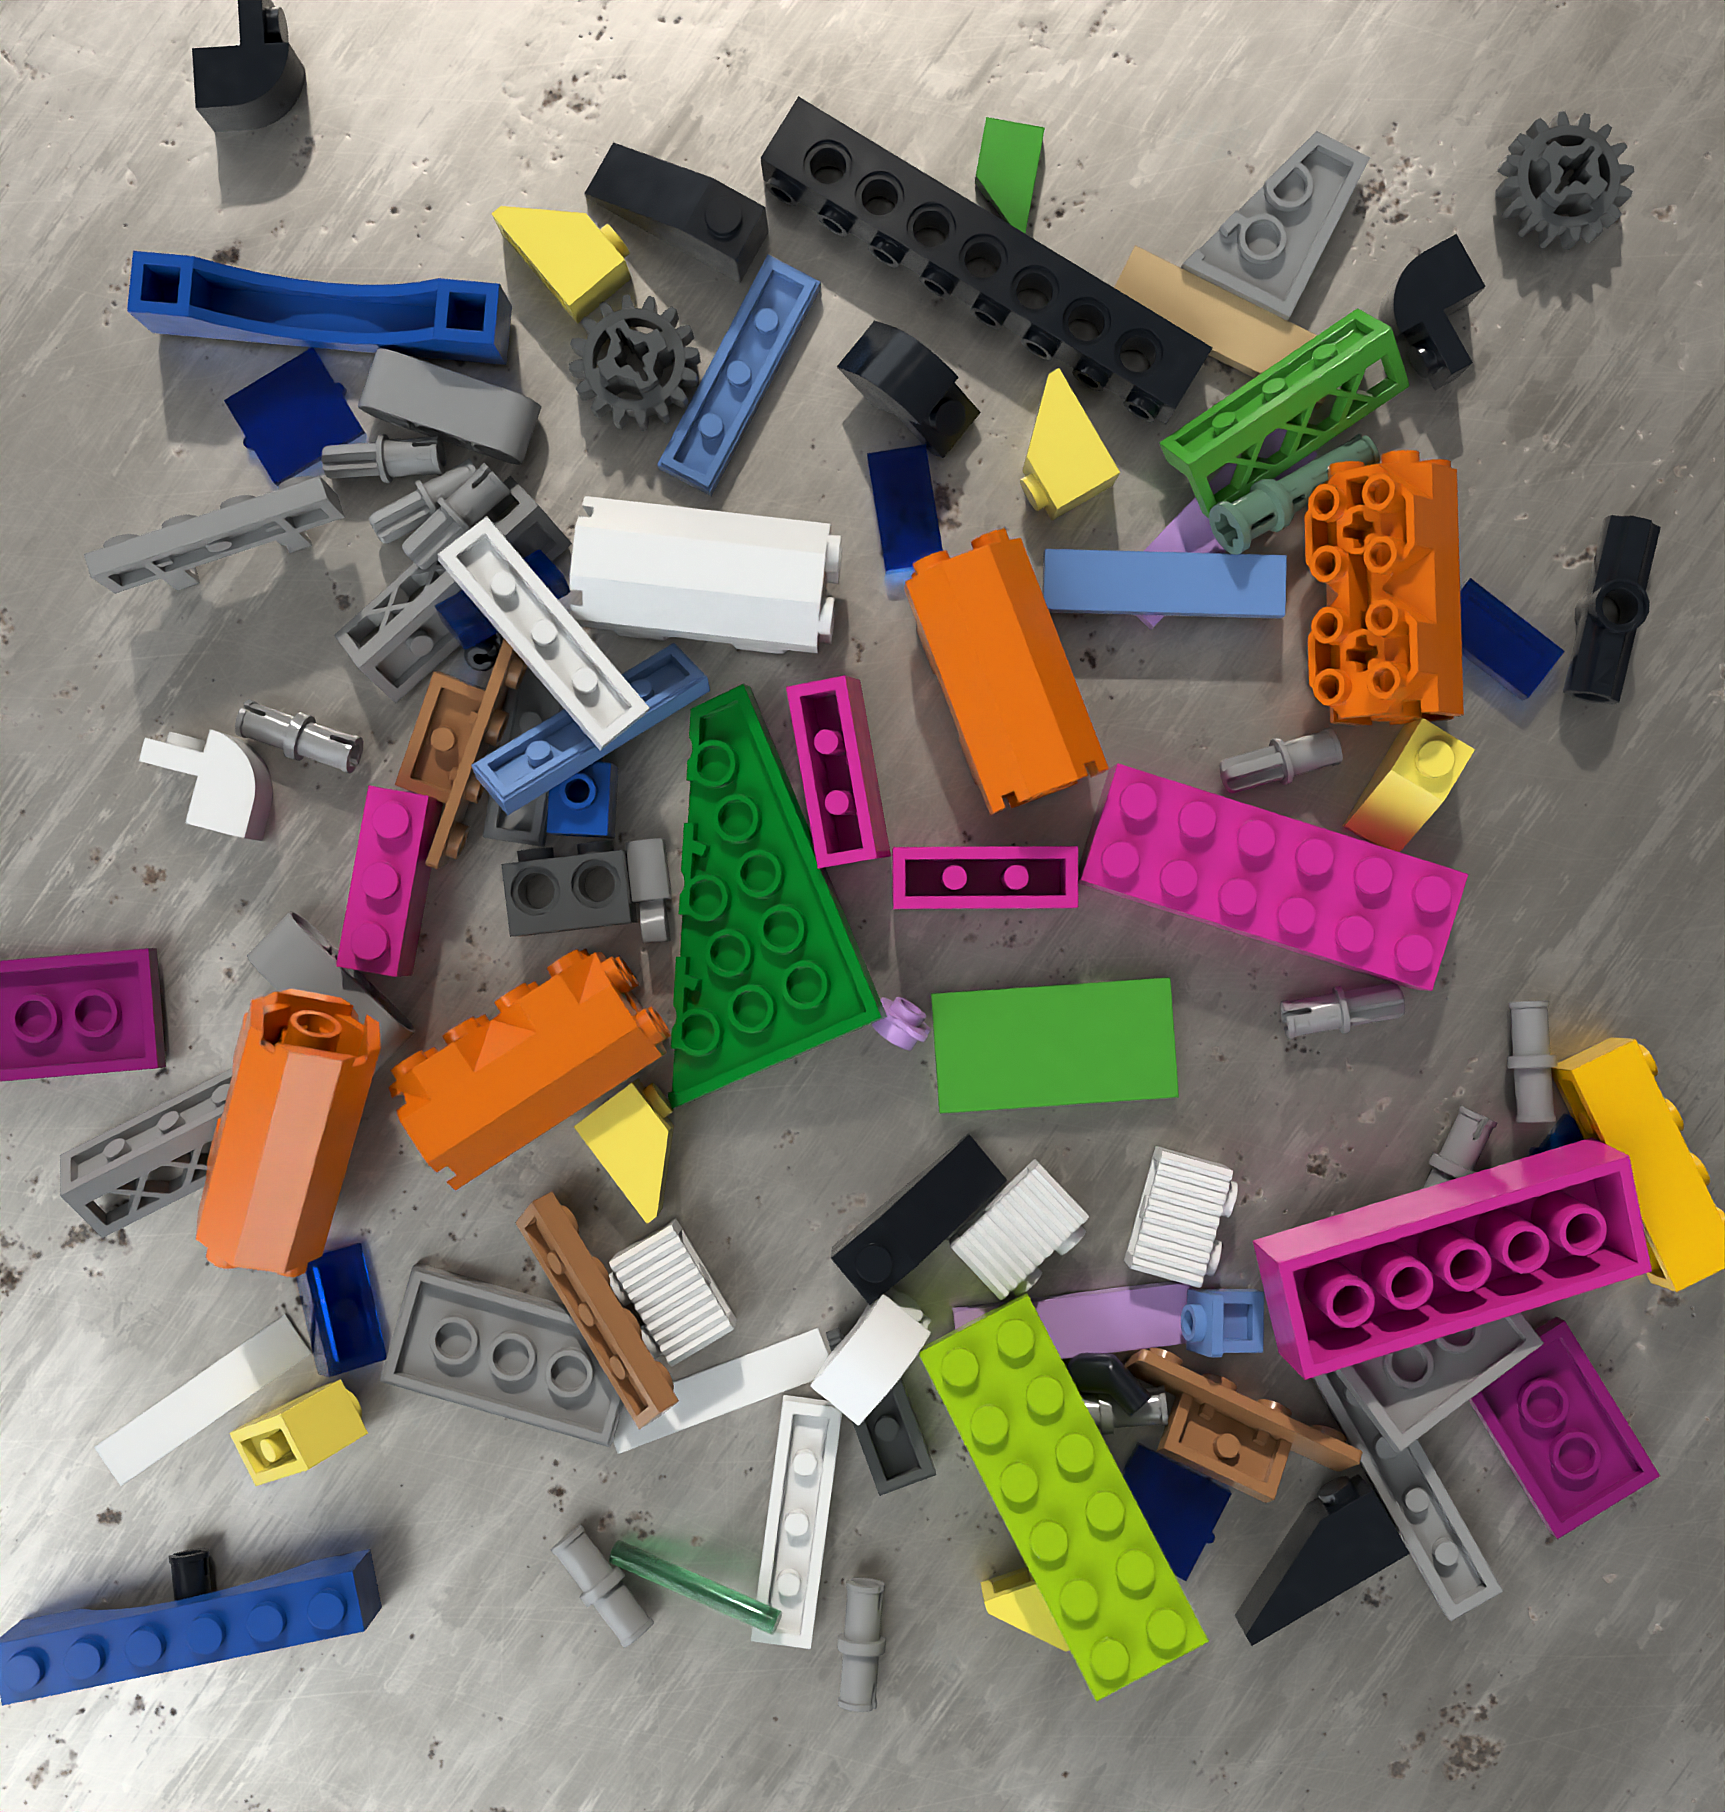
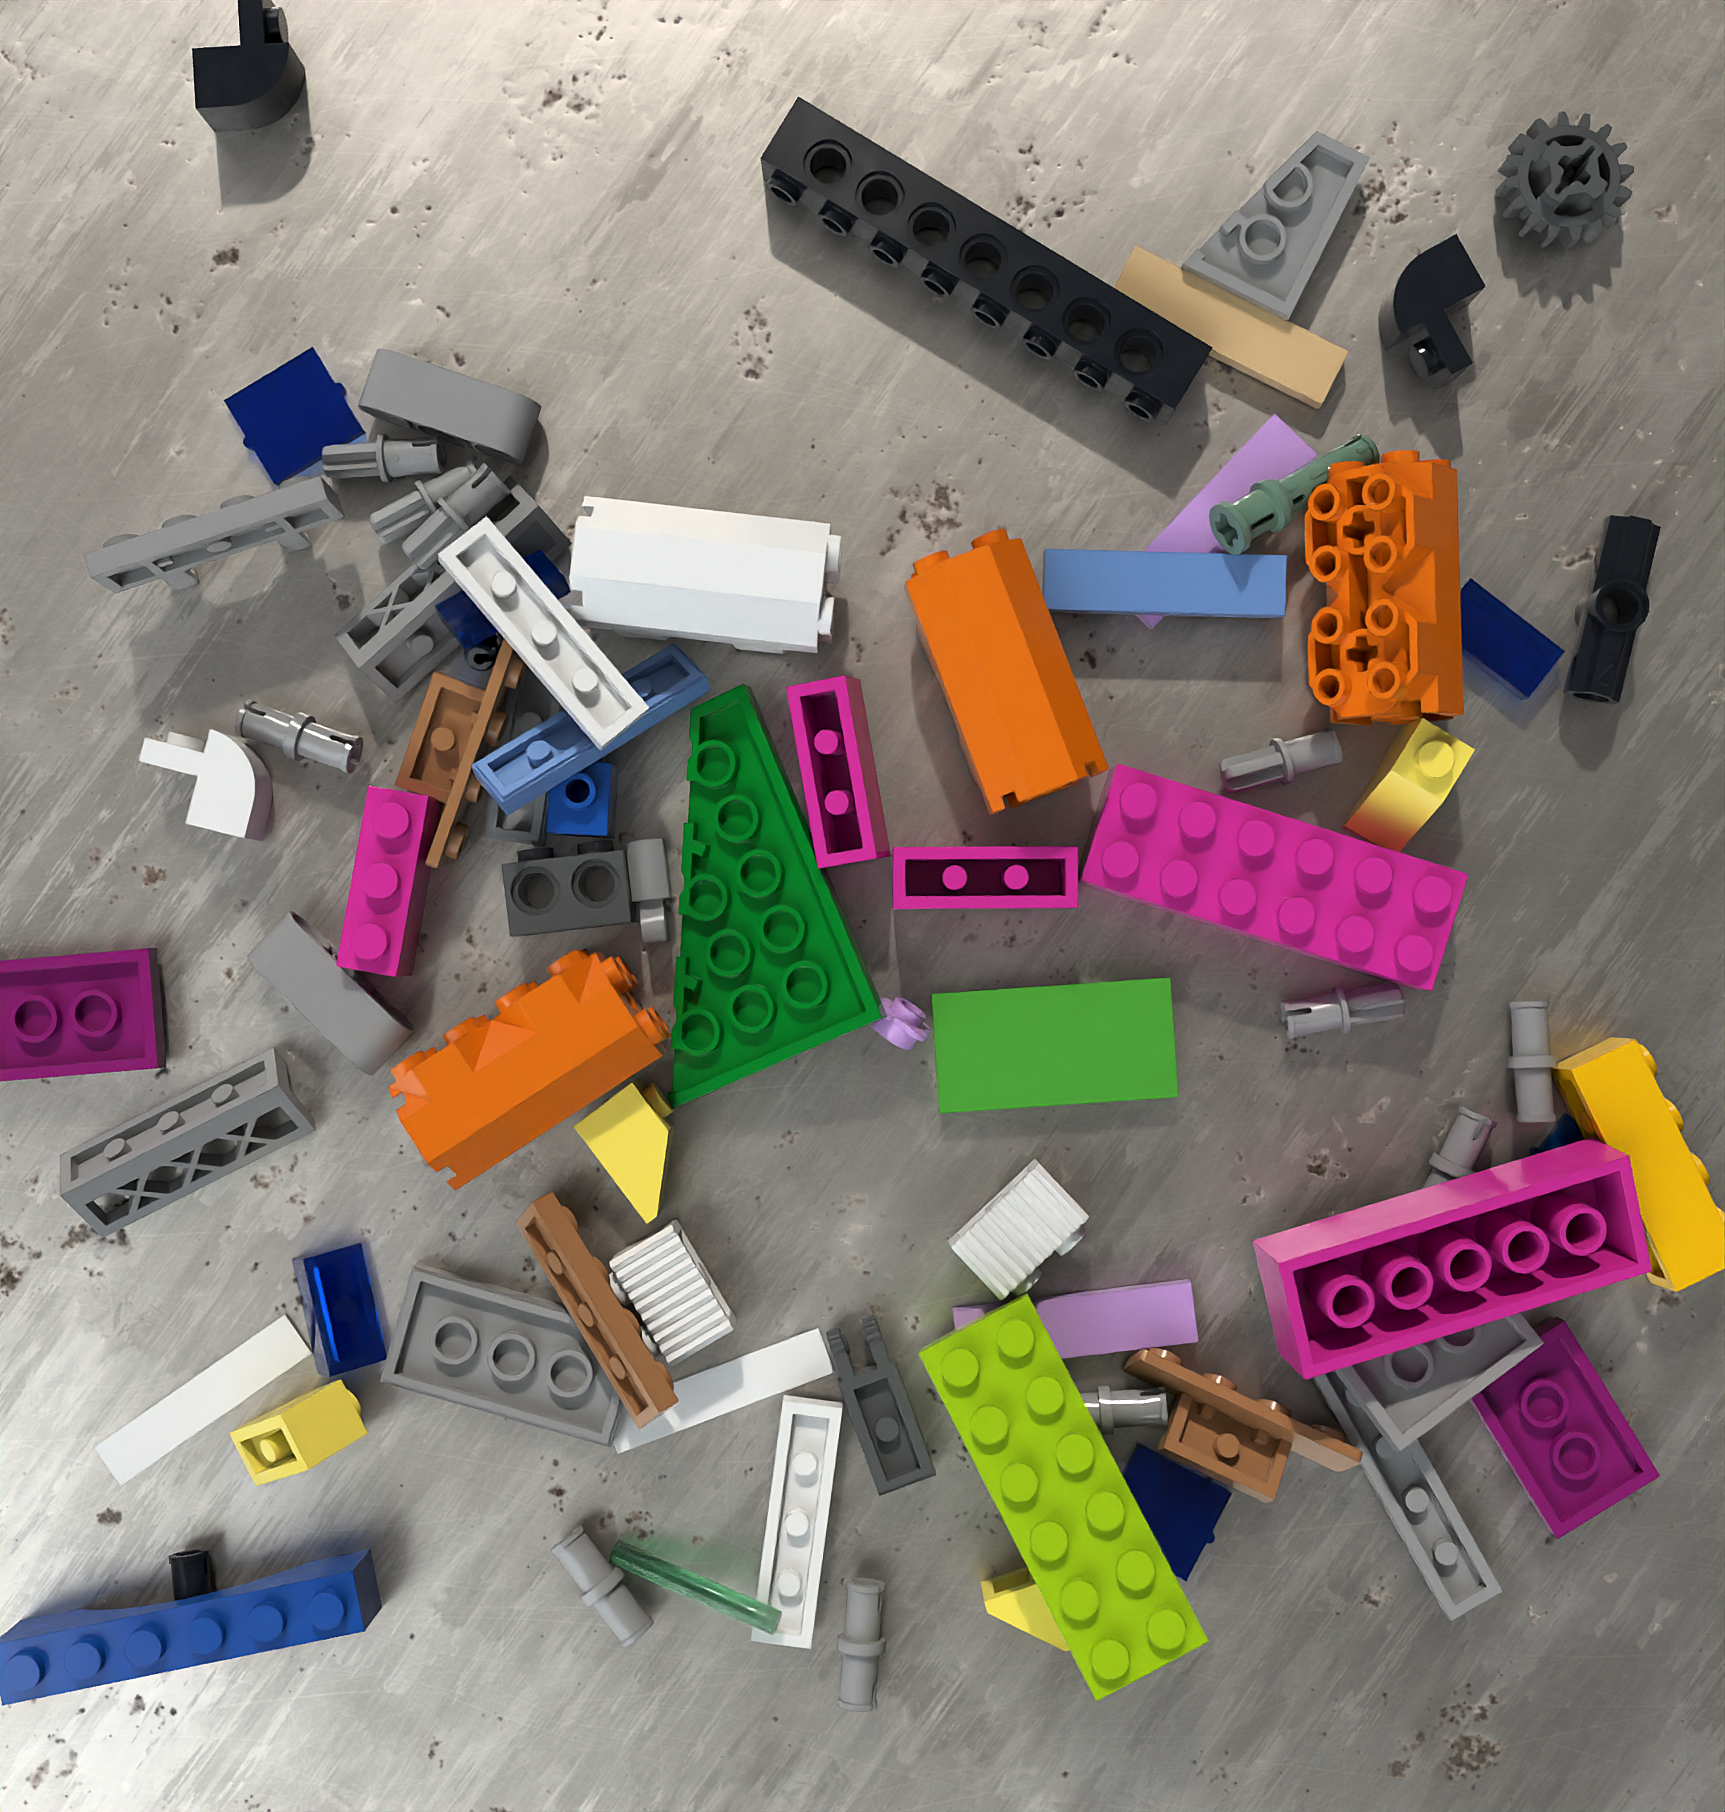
(231, 303): blue arch -> none
(286, 1131): orange brick -> none
(567, 254): light yellow slope -> none
(615, 374): dark grey gear -> none
(681, 208): black slope -> none
(739, 375): medium blue tile -> none
(873, 1355): white brick -> none
(904, 506): clear blue tile -> none
(912, 383): black brick -> none
(917, 1219): black slope -> none
(1009, 168): bright green tile -> none
(1065, 454): light yellow slope -> none
(1108, 1375): black arm -> none
(1181, 1217): white brick -> none
(1223, 1321): medium blue bracket -> none
(1285, 400): bright green fence -> none
(1326, 1552): black slope -> none

